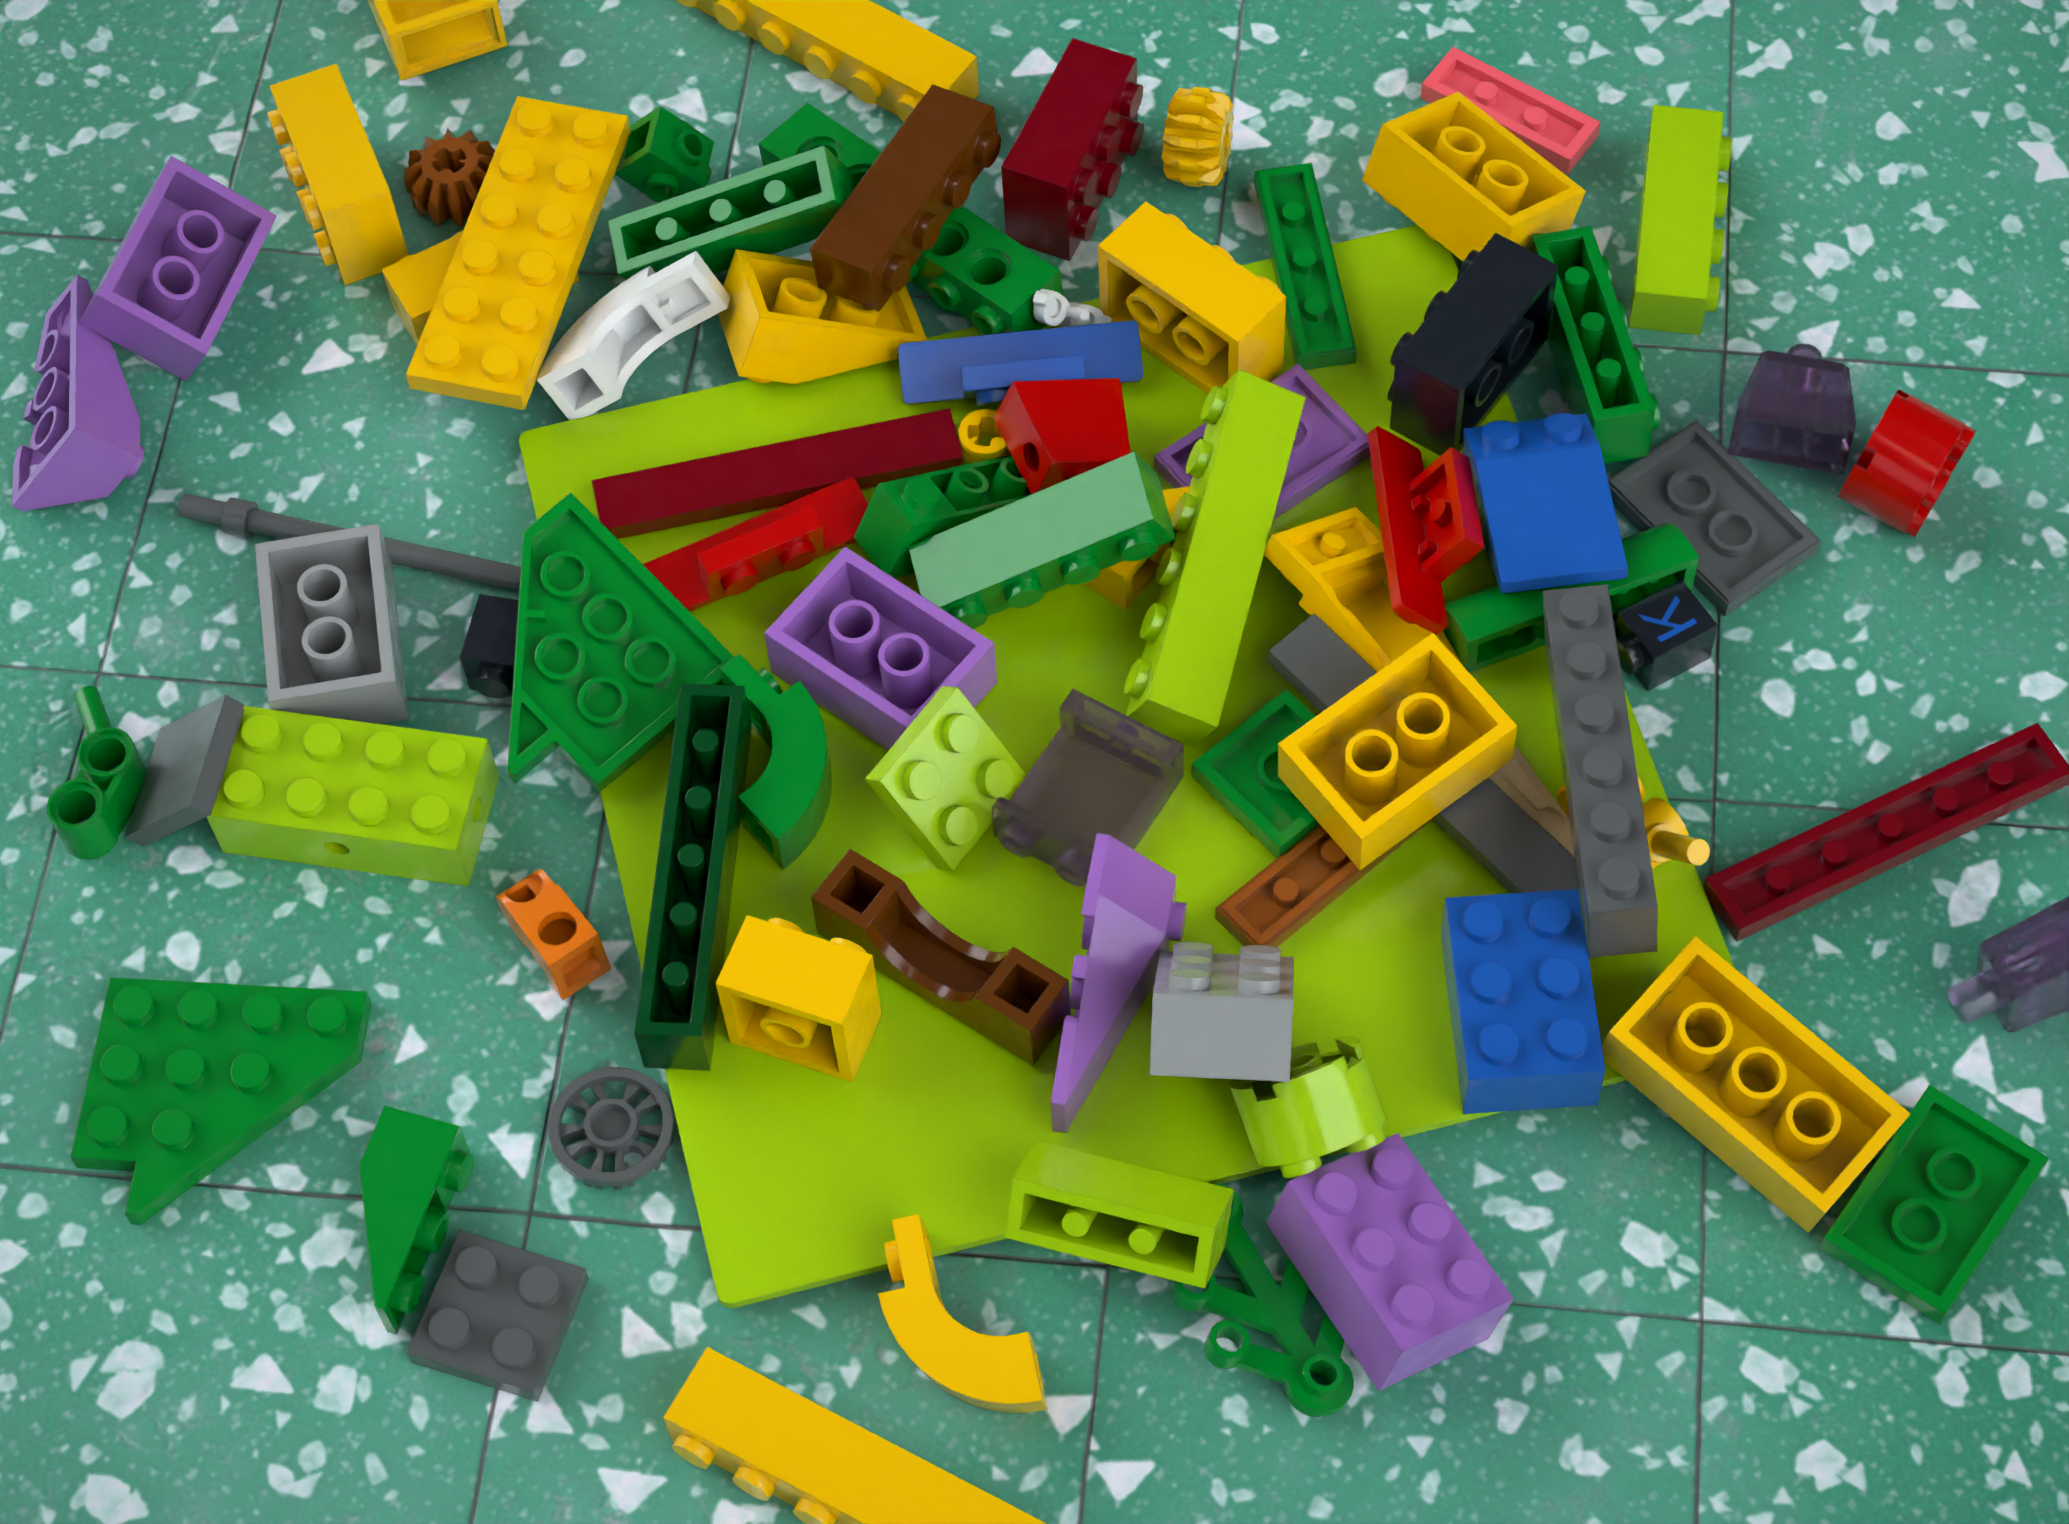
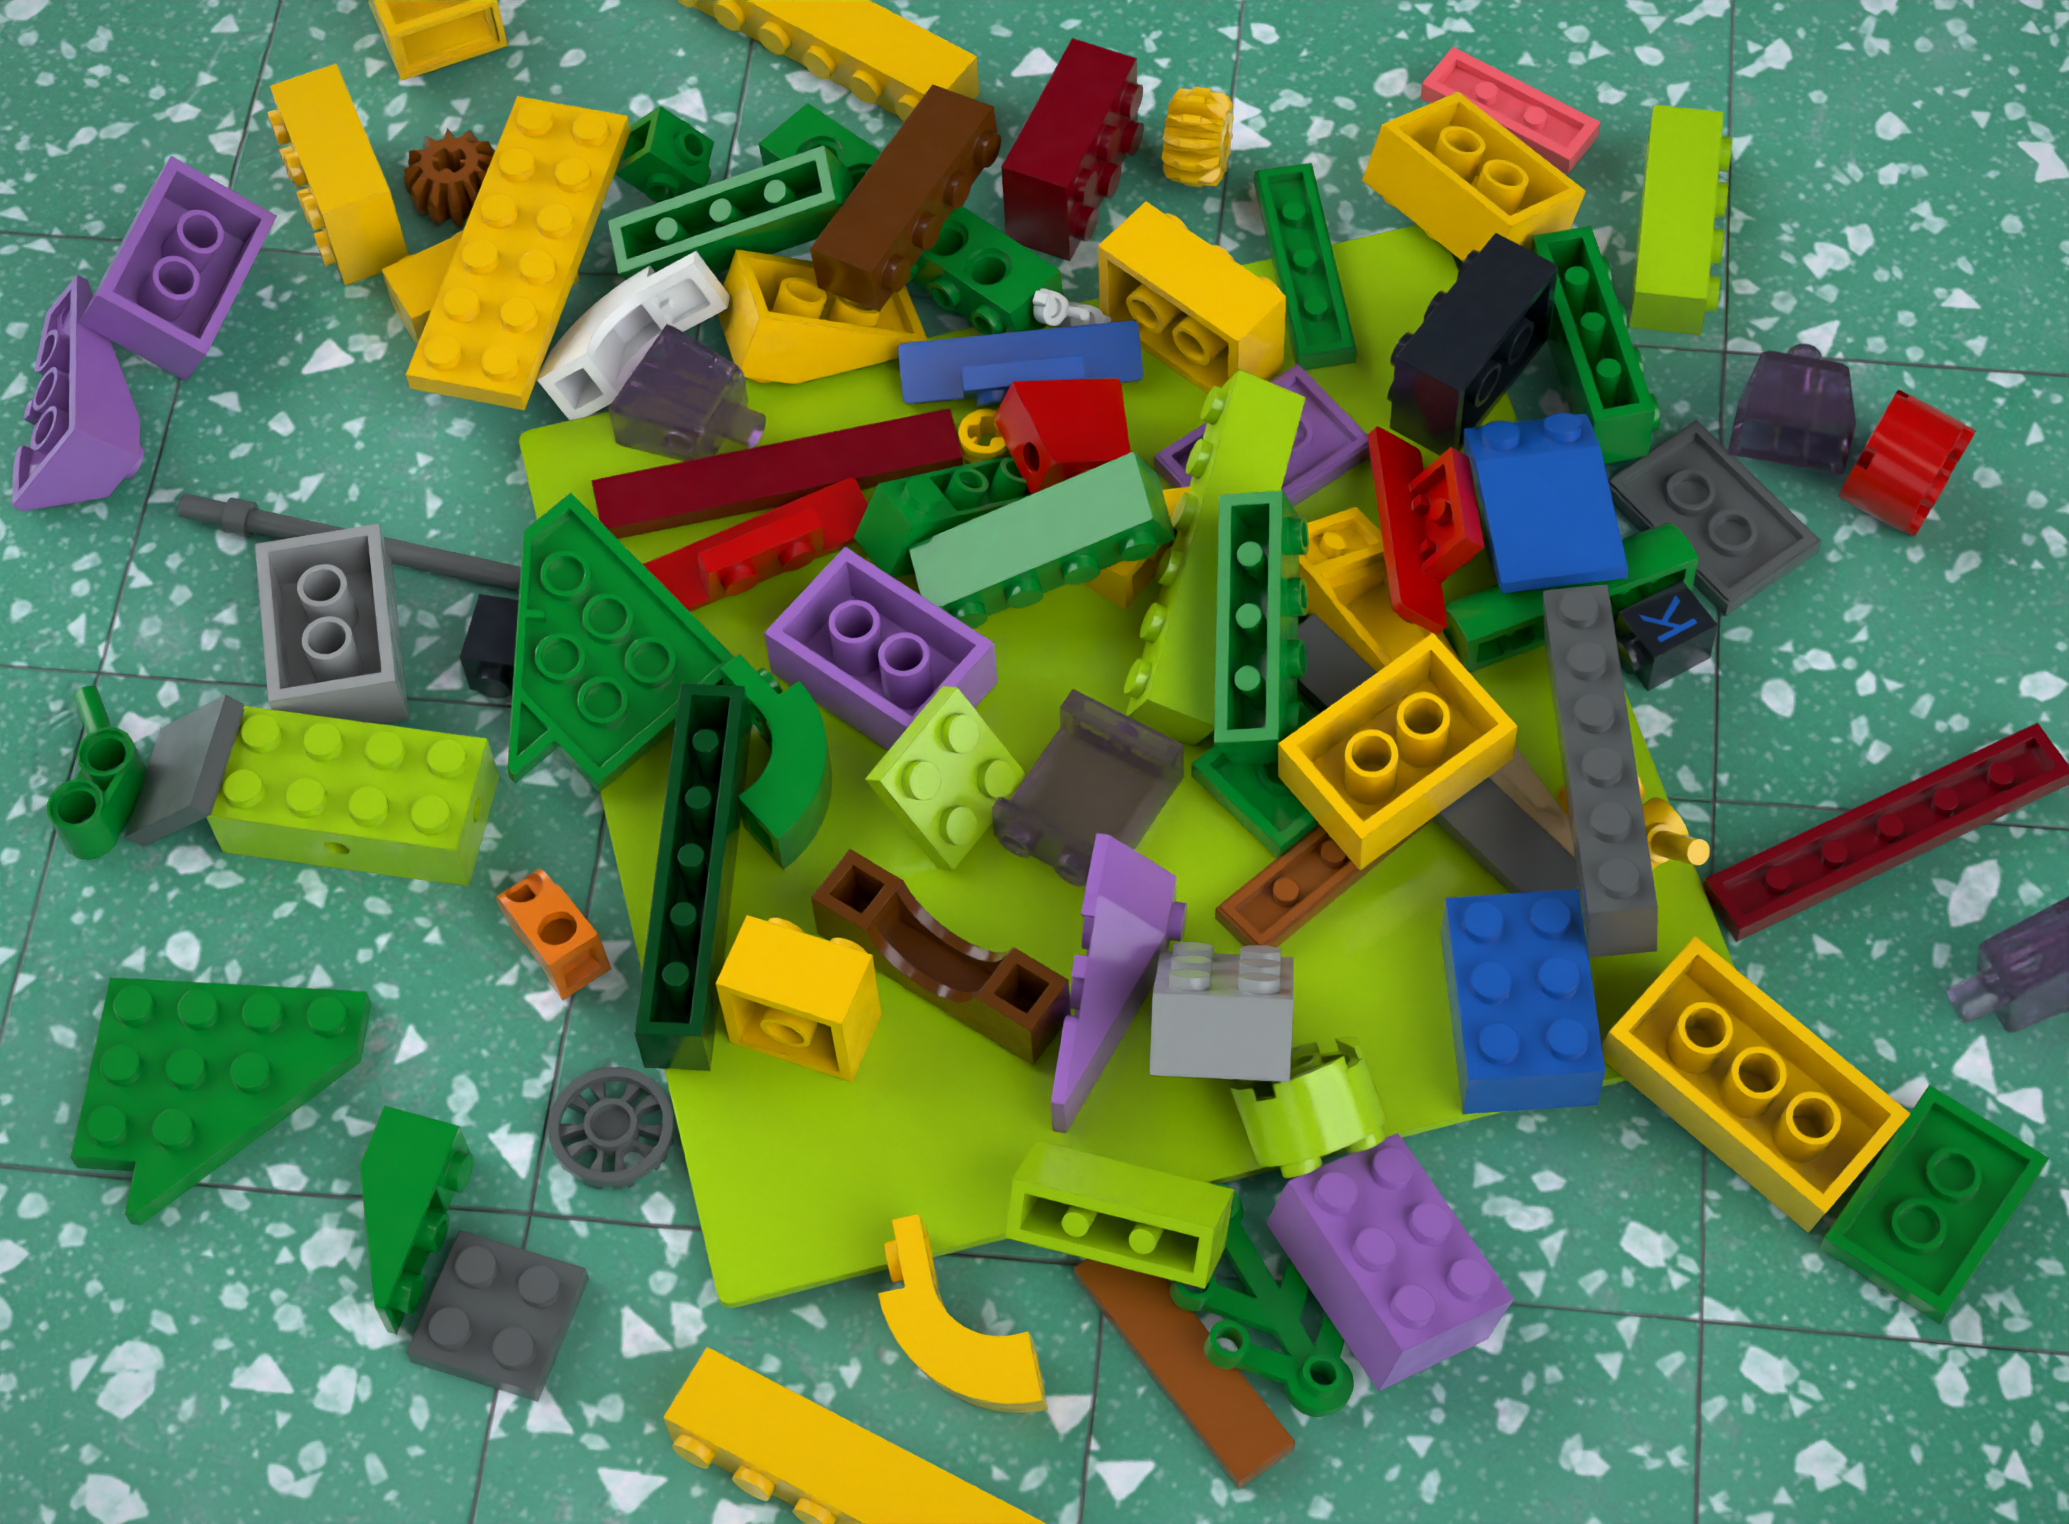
(684, 401): none -> torso
(1170, 1346): none -> dark orange tile
(1259, 625): none -> green brick

